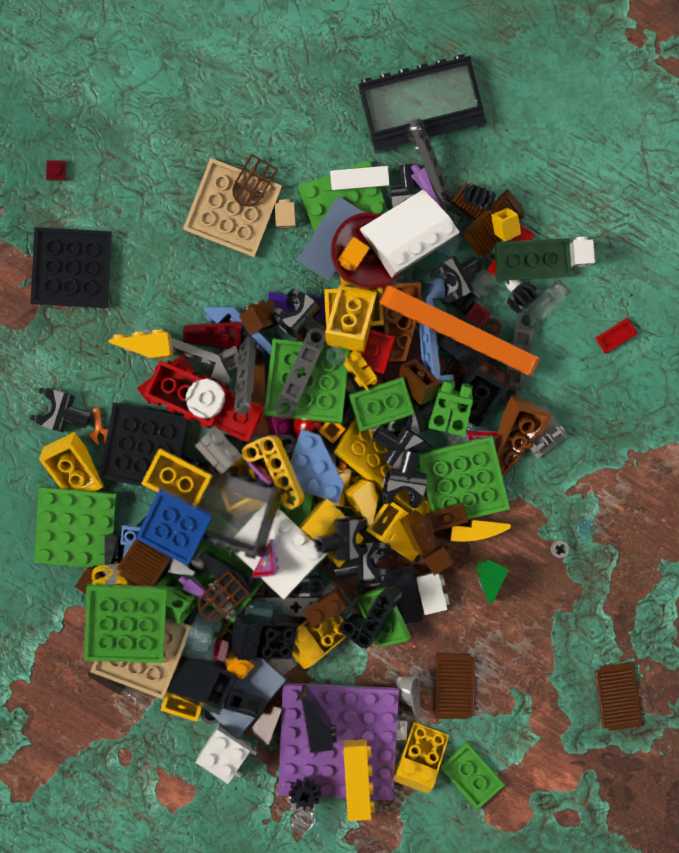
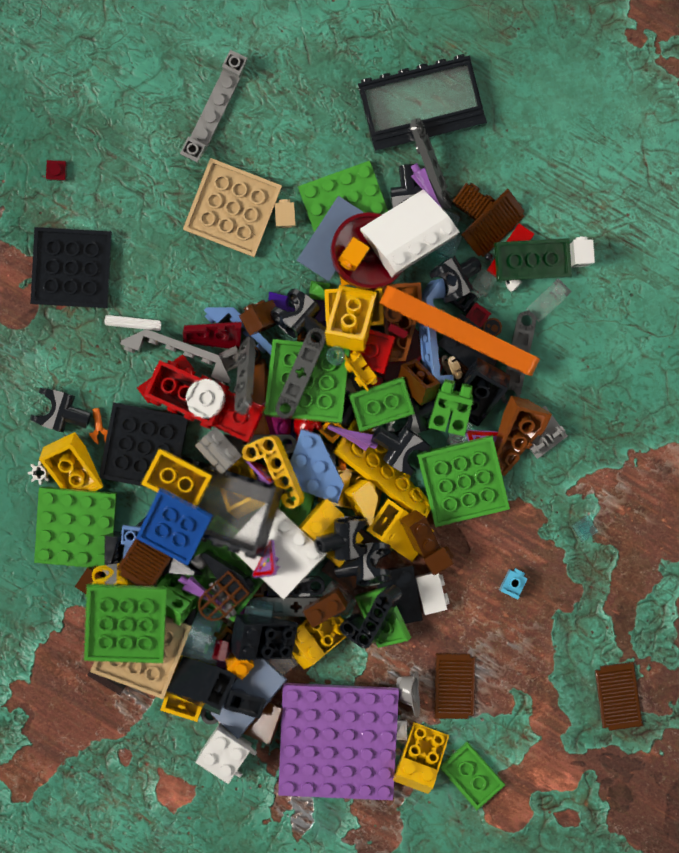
(37, 477): none -> white gear
(136, 323): none -> white axle
(154, 345): yellow slope -> none
(215, 107): none -> light grey slope
(260, 178): reddish brown window -> none
(302, 800): black gear -> none
(317, 290): none -> bright green tile
(318, 723): black slope -> none
(357, 780): yellow brick -> none
(359, 178): white tile -> none
(362, 440): none -> medium lavender piece
(398, 330): none -> dark red tile
(405, 479): black connector -> none
(447, 517): reddish brown plate -> none
(450, 367): none -> tan piece
(477, 530): yellow slope -> none
(479, 197): black gear -> none
(490, 578): green slope -> none
(506, 224): yellow brick -> none
(506, 586): none -> medium azure brick
(523, 297): black gear -> none
(559, 543): light grey bush -> none
(616, 335): red tile -> none

